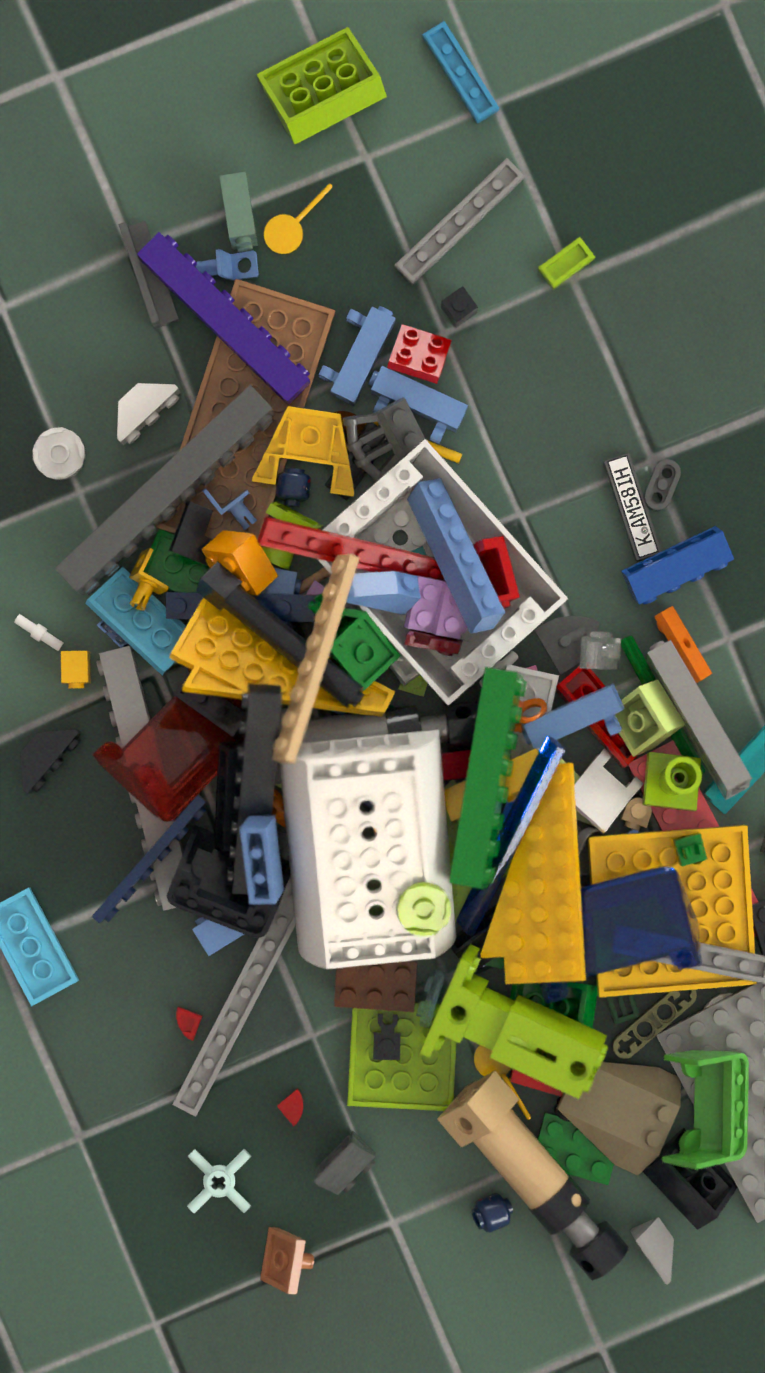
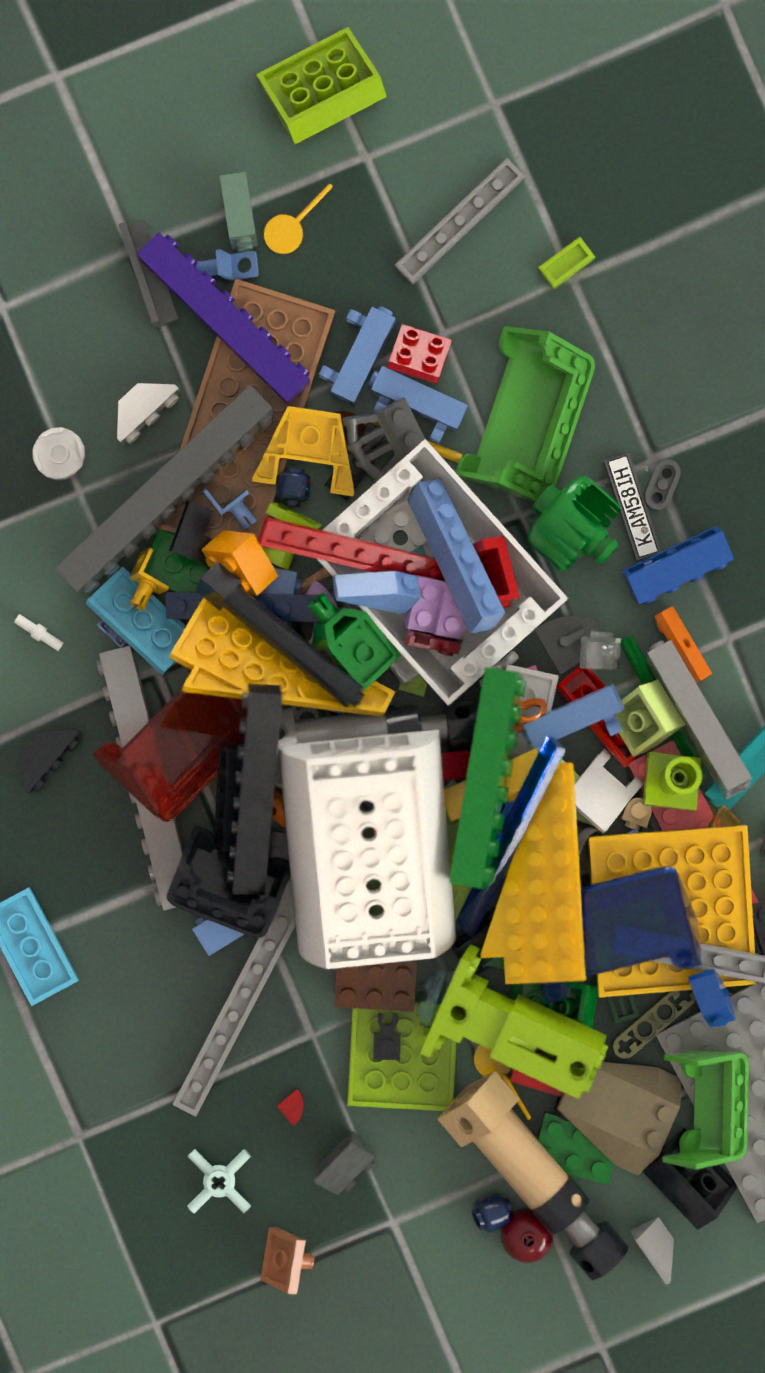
(75, 668): yellow brick -> none
(143, 868): dark blue plate -> none
(188, 1022): red tile -> none
(213, 708): black plate -> none
(262, 859): medium blue brick -> none
(315, 660): tan plate -> none
(423, 909): tile -> none
(459, 307): black brick -> none
(460, 72): dark azure tile -> none
(521, 1226): none -> dark red cylinder
(531, 414): none -> bright green windscreen
(572, 522): none -> green piece
(690, 849): green tile -> none
(712, 998): none -> blue slope
(724, 817): none -> clear yellow tile

